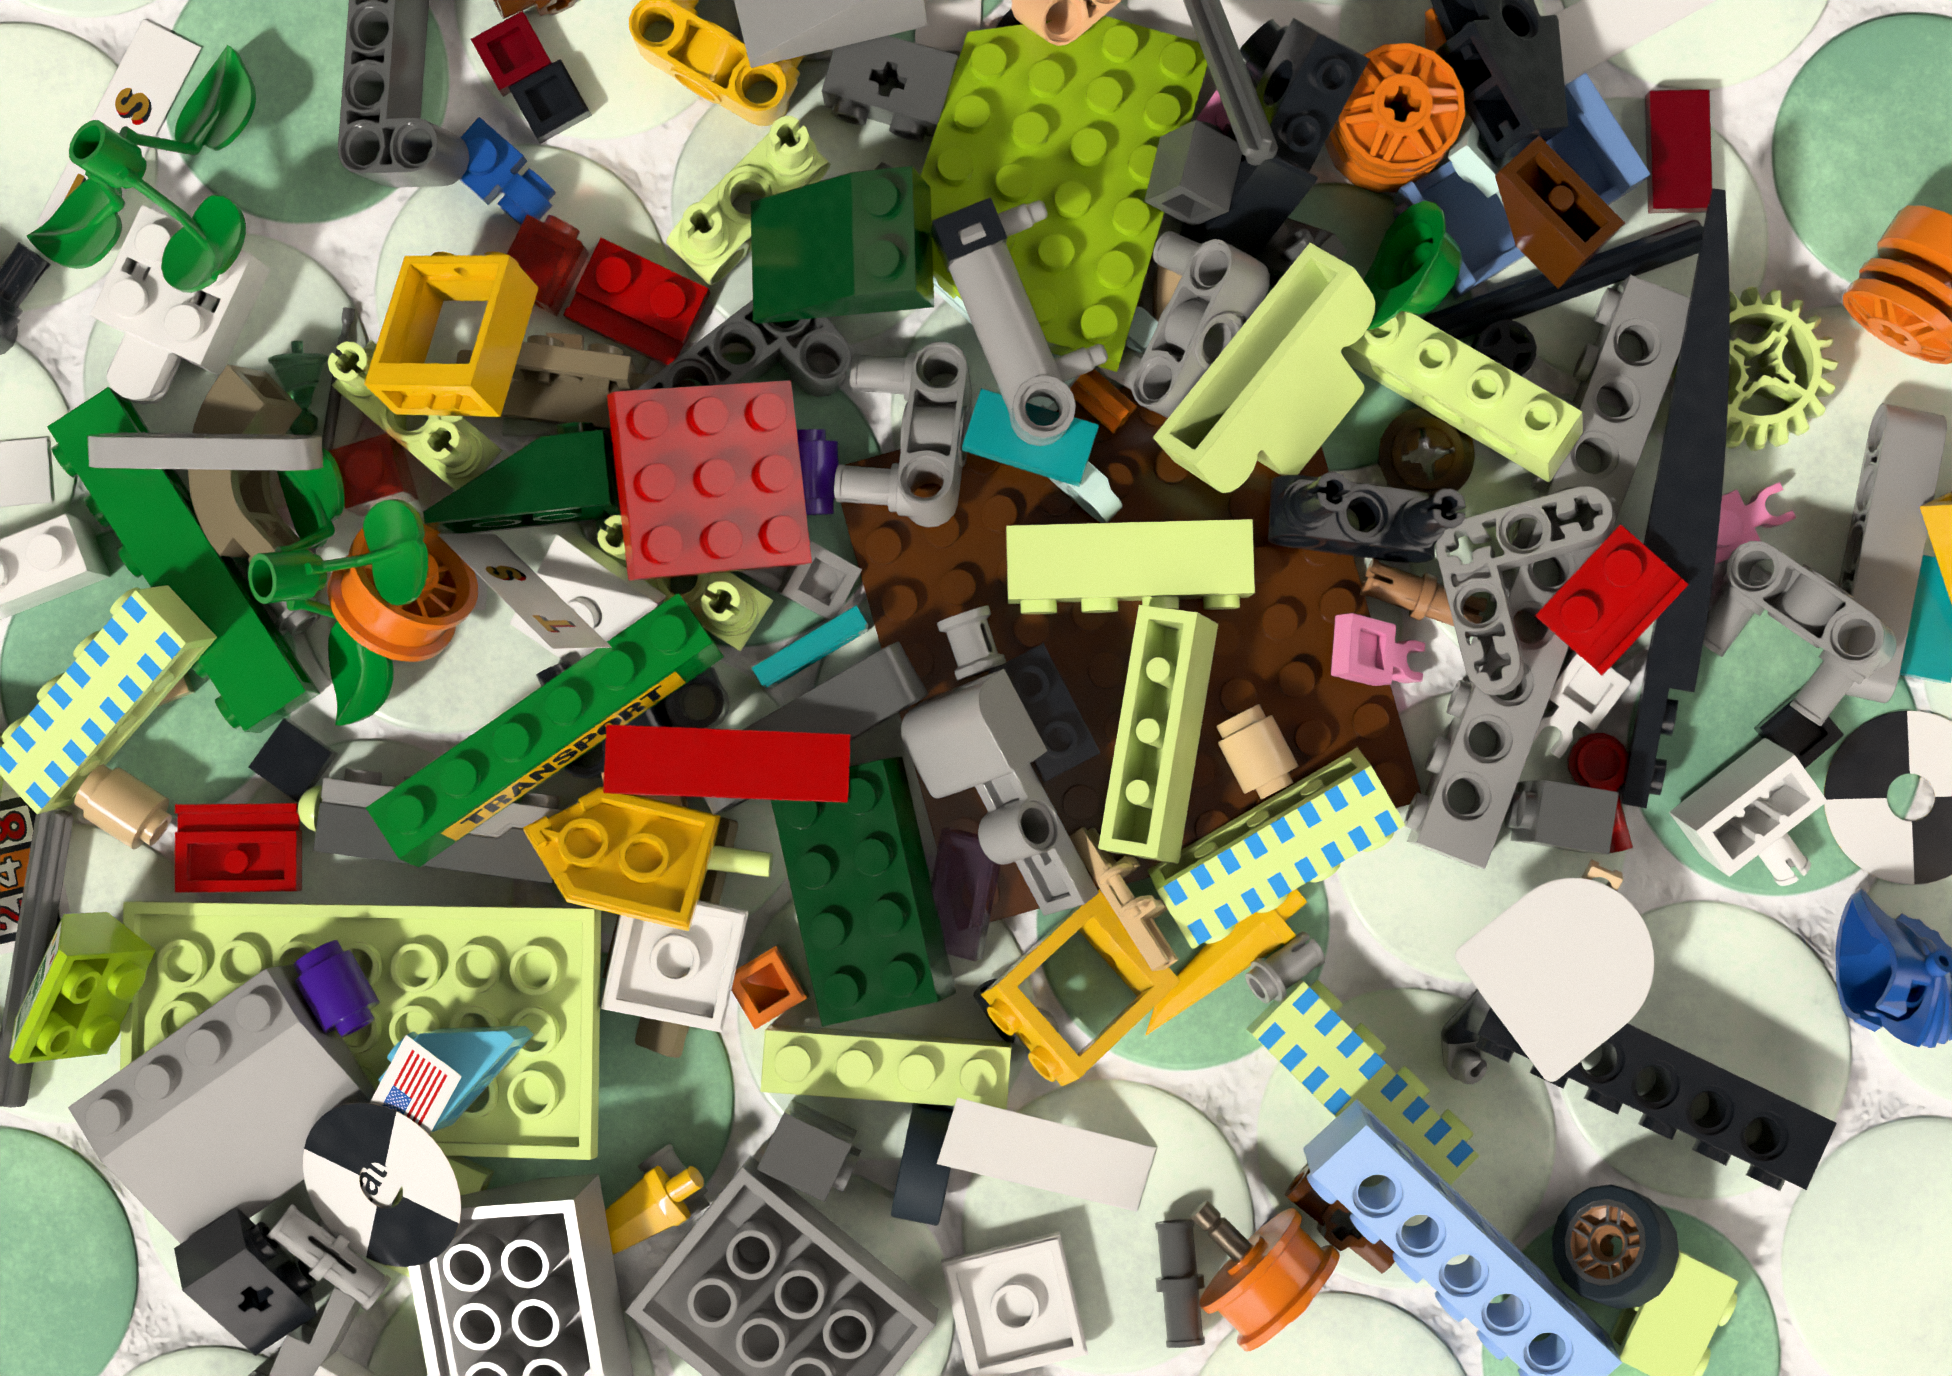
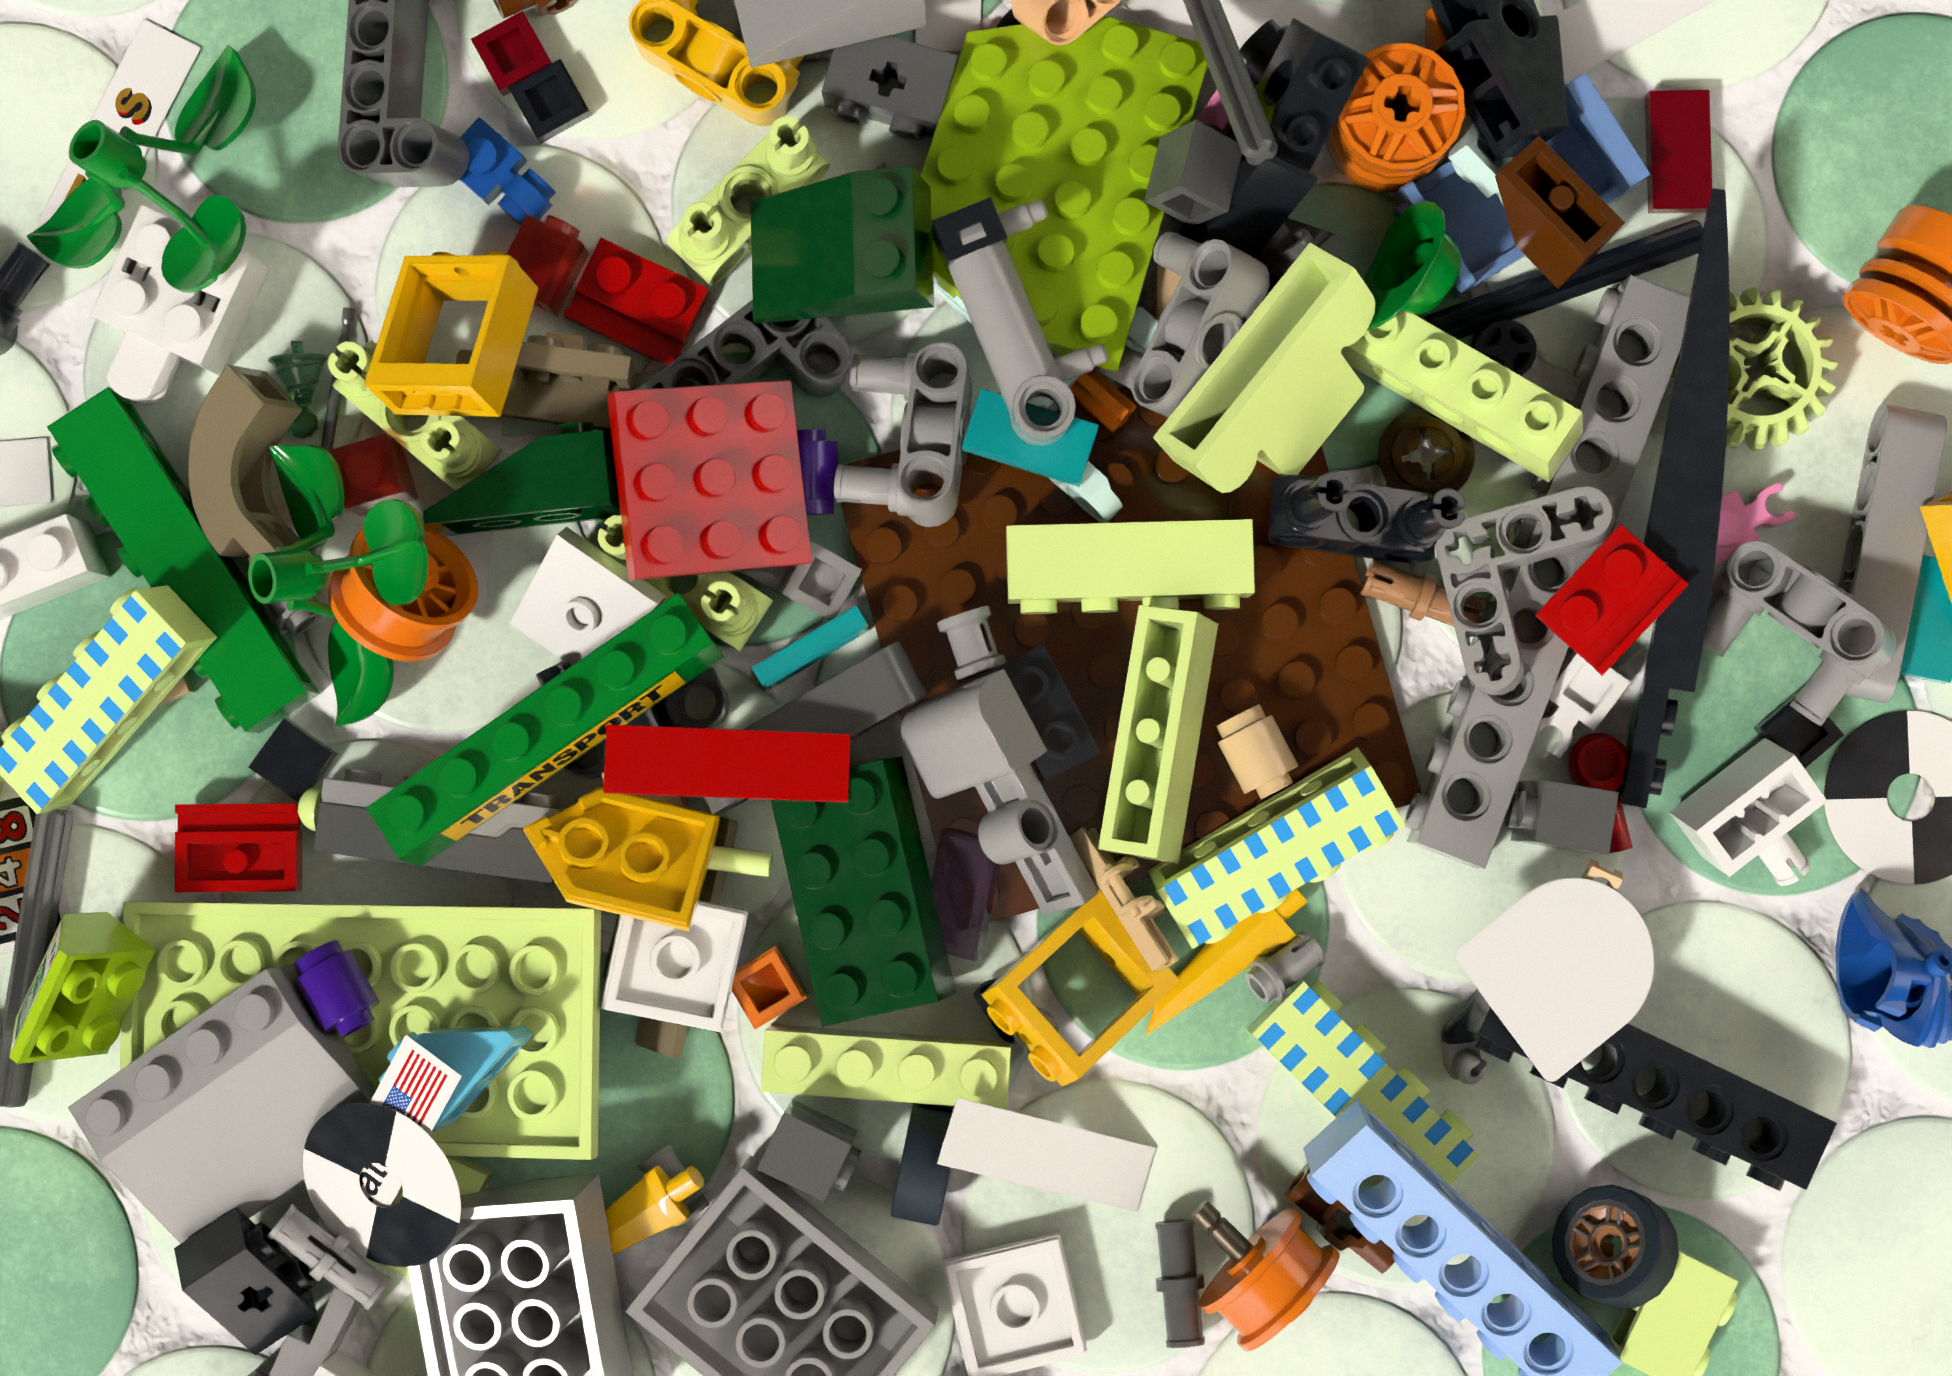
(123, 806): tan brick -> none
(205, 451): light grey beam -> none
(525, 591): white sticker -> none
(1368, 652): bright pink plate -> none

